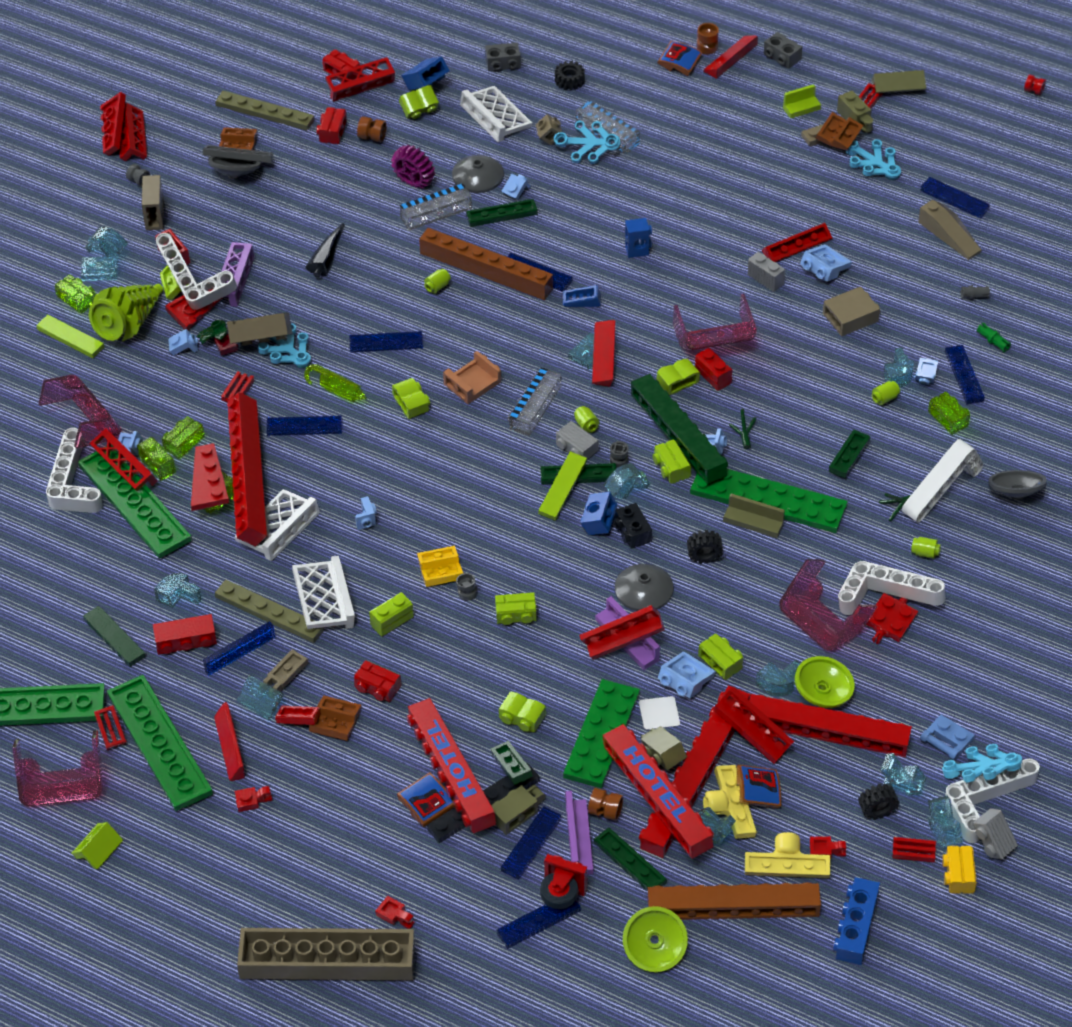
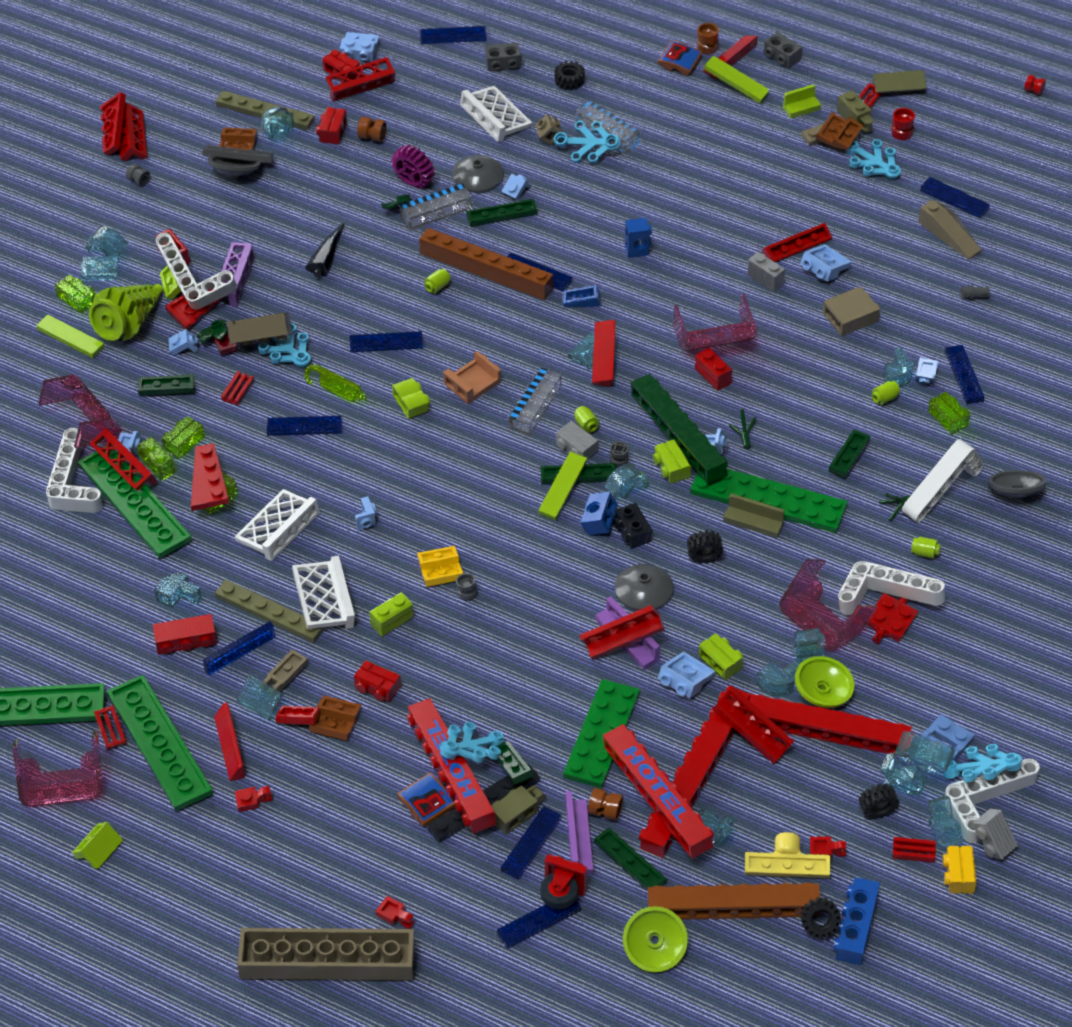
(114, 636): dark green tile -> none
(152, 202): dark tan brick -> none
(166, 385): none -> dark green plate
(246, 469): red brick -> none
(276, 123): none -> clear light blue cylinder
(360, 46): none -> light blue plate
(400, 200): none -> dark green plate
(418, 102): lime brick -> none
(425, 73): blue brick -> none
(451, 749): none -> medium azure plant
(453, 34): none -> clear blue tile
(515, 608): lime brick -> none
(522, 712): lime brick -> none
(659, 712): white sticker -> none
(663, 747): olive brick -> none
(678, 376): lime brick -> none
(727, 802): light yellow plate -> none
(736, 79): none -> lime tile
(759, 786): slope -> none
(808, 644): none -> clear light blue brick
(824, 930): none -> black tyre
(902, 123): none -> red wheel
(927, 754): none -> clear light blue brick
(994, 337): green pin -> none

